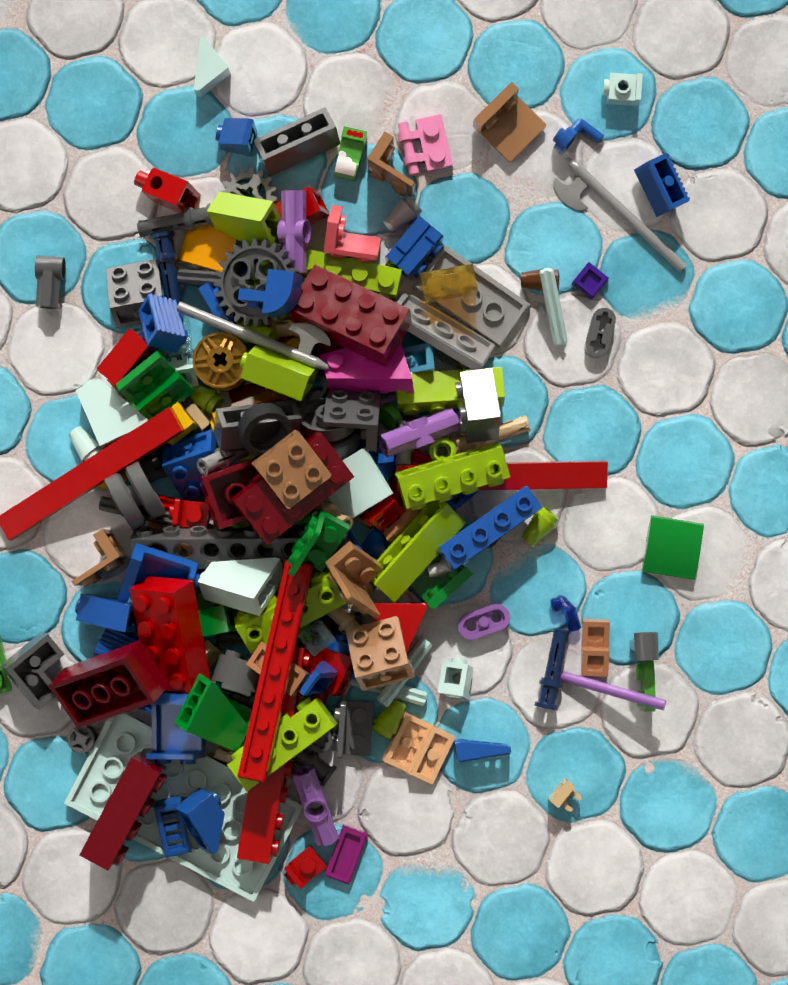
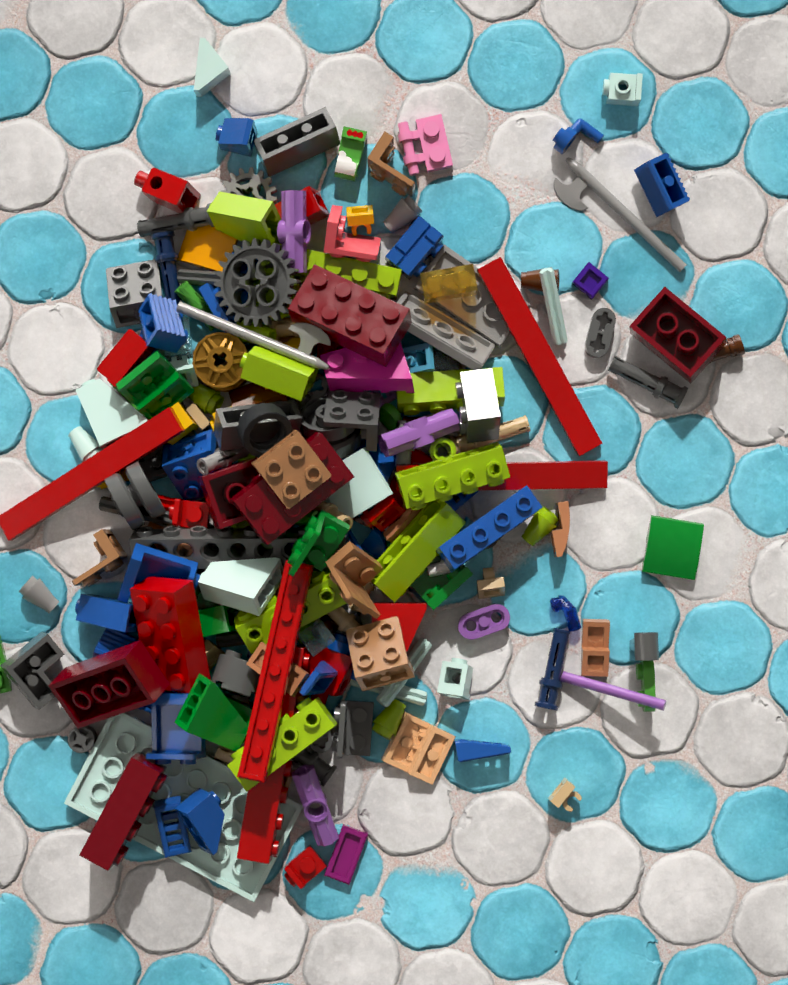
(38, 594): none -> light grey cone
(49, 275): dark grey piece -> none
(192, 298): none -> bright green pin
(280, 294): blue brick -> none
(360, 216): none -> yellow tile
(490, 585): none -> tan tile
(508, 123): medium nougat bracket -> none
(539, 356): none -> red tile
(560, 537): none -> nougat slope
(659, 386): none -> dark grey pin
(677, 335): none -> dark red brick
(733, 347): none -> reddish brown pin

